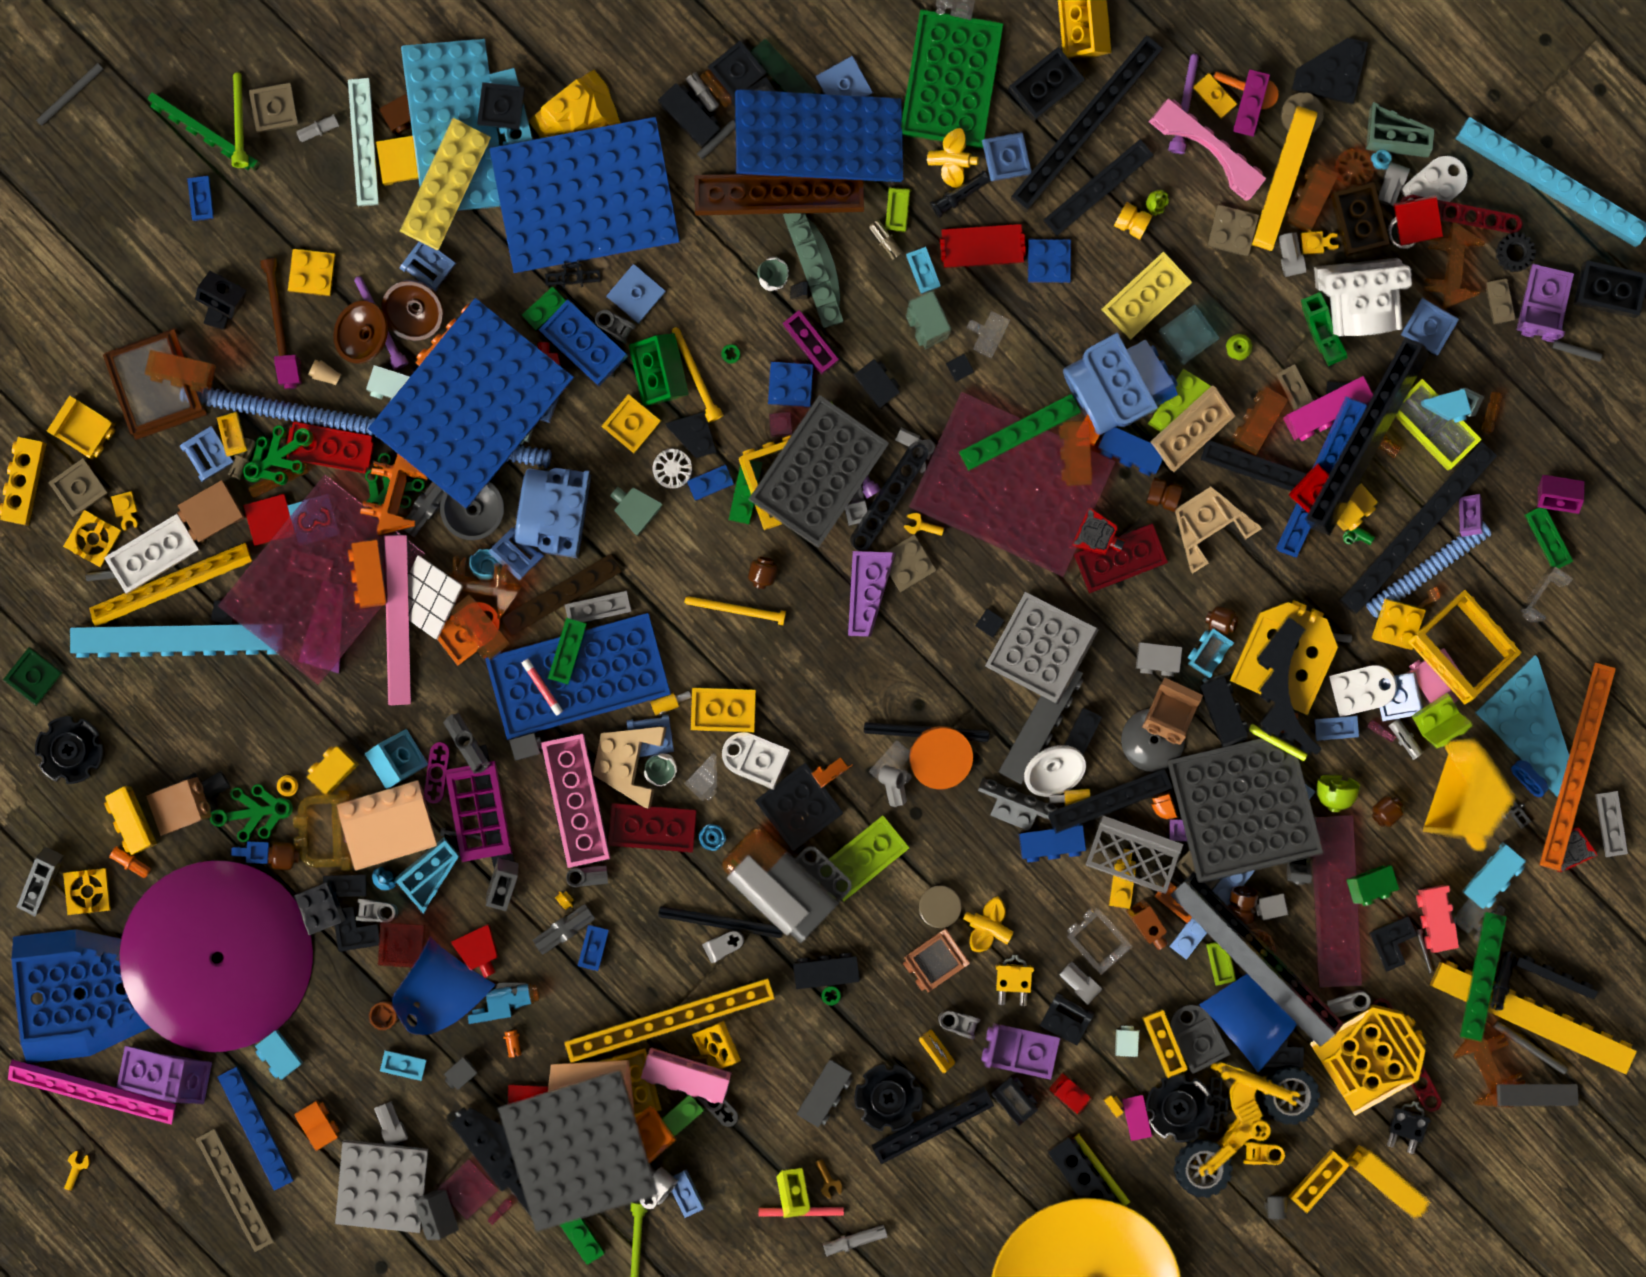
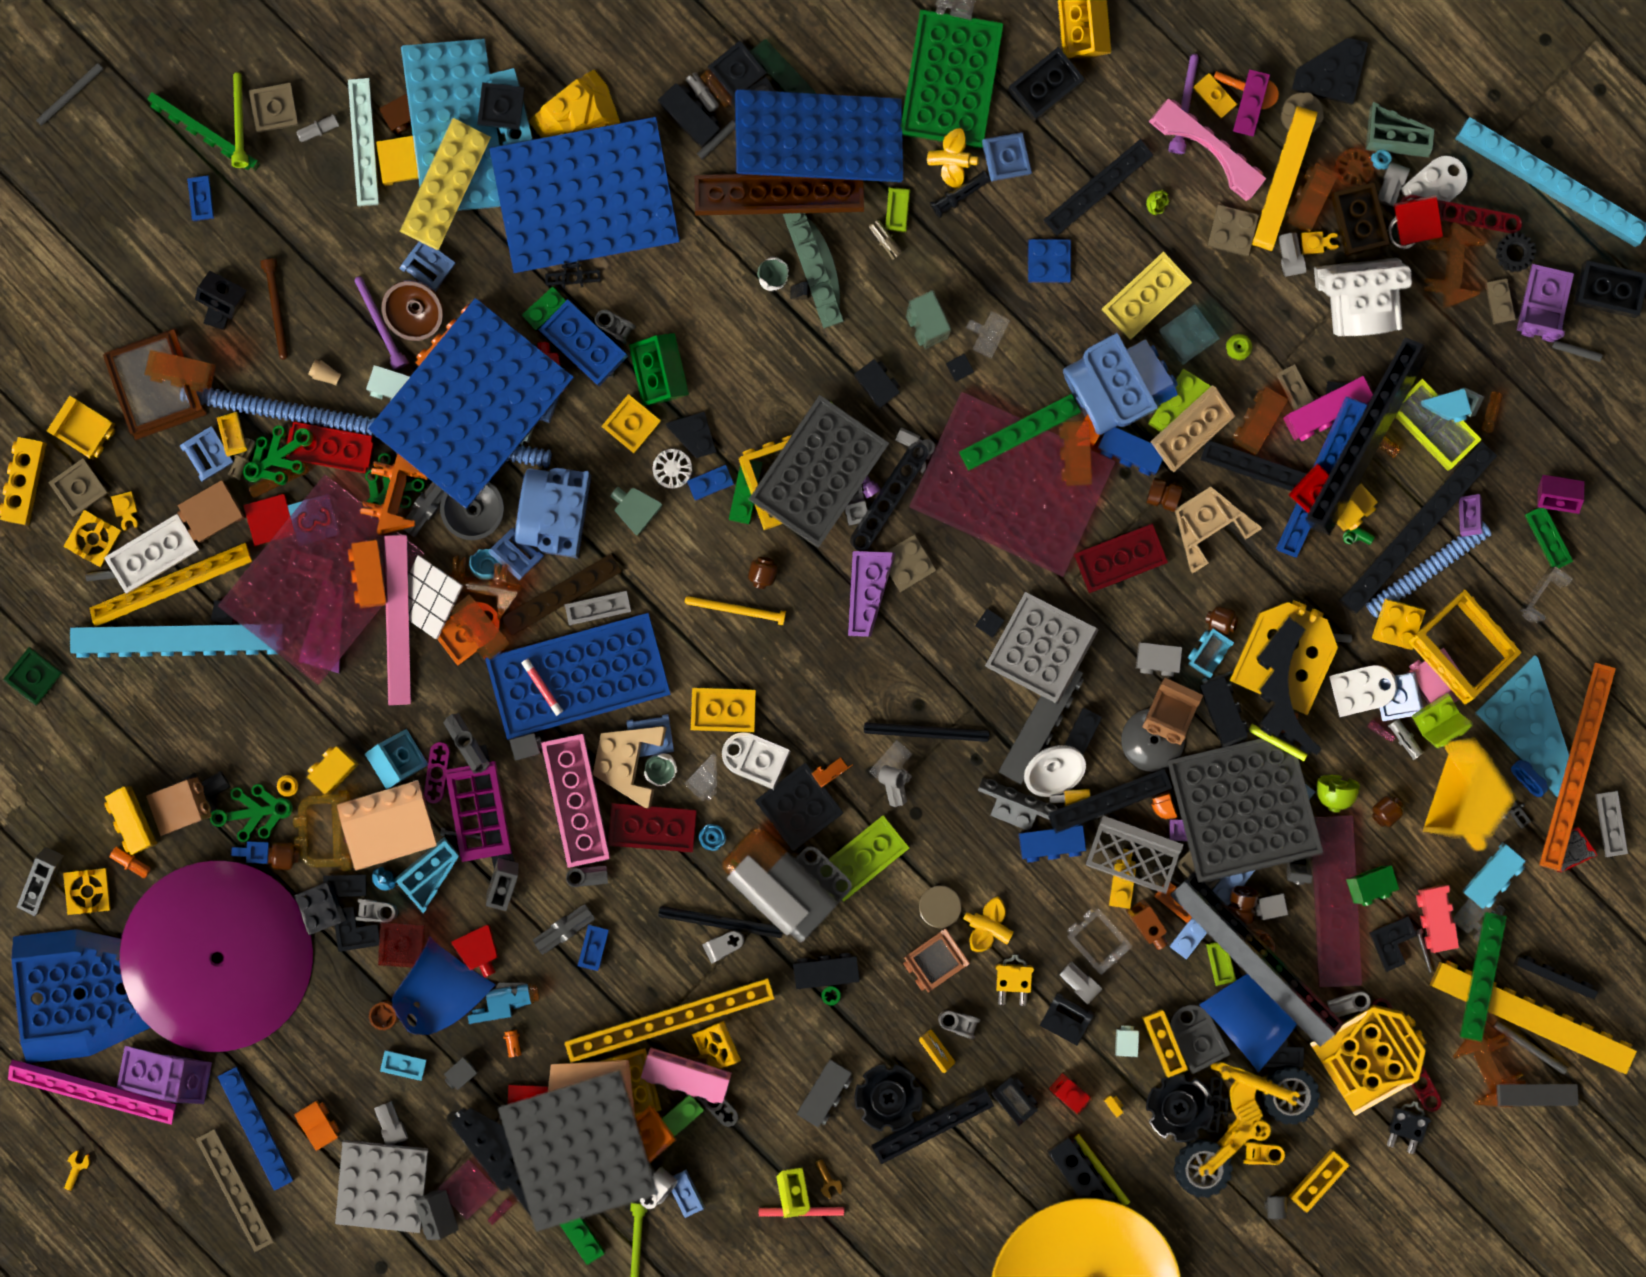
(86, 751): black piece -> none
(278, 1055): medium azure brick -> none
(288, 371): magenta slope -> none
(311, 272): yellow plate -> none
(353, 330): reddish brown dish -> none
(564, 899): yellow plate -> none
(567, 651): green plate -> none
(635, 293): medium blue plate -> none
(668, 702): yellow piece -> none
(712, 412): yellow piece -> none
(737, 352): green bush -> none
(780, 424): clear pink brick -> none
(790, 384): blue plate -> none
(810, 342): magenta brick -> none
(844, 80): medium blue plate -> none
(854, 1240): light grey pin -> none
(922, 526): yellow bar -> none
(923, 270): medium azure plate -> none
(941, 757): orange tile -> none
(982, 246): red brick -> none
(1020, 1051): medium lavender bracket -> none
(1086, 123): black brick -> none
(1097, 534): torso -> none
(1132, 220): yellow wheel -> none
(1136, 1117): dark pink tile -> none
(1321, 329): green arch -> none
(1336, 728): medium blue plate -> none
(1388, 1182): yellow window -> none
(1430, 326): medium blue plate -> none
(1433, 596): clear orange hand -> none
(1501, 986): black pin -> none

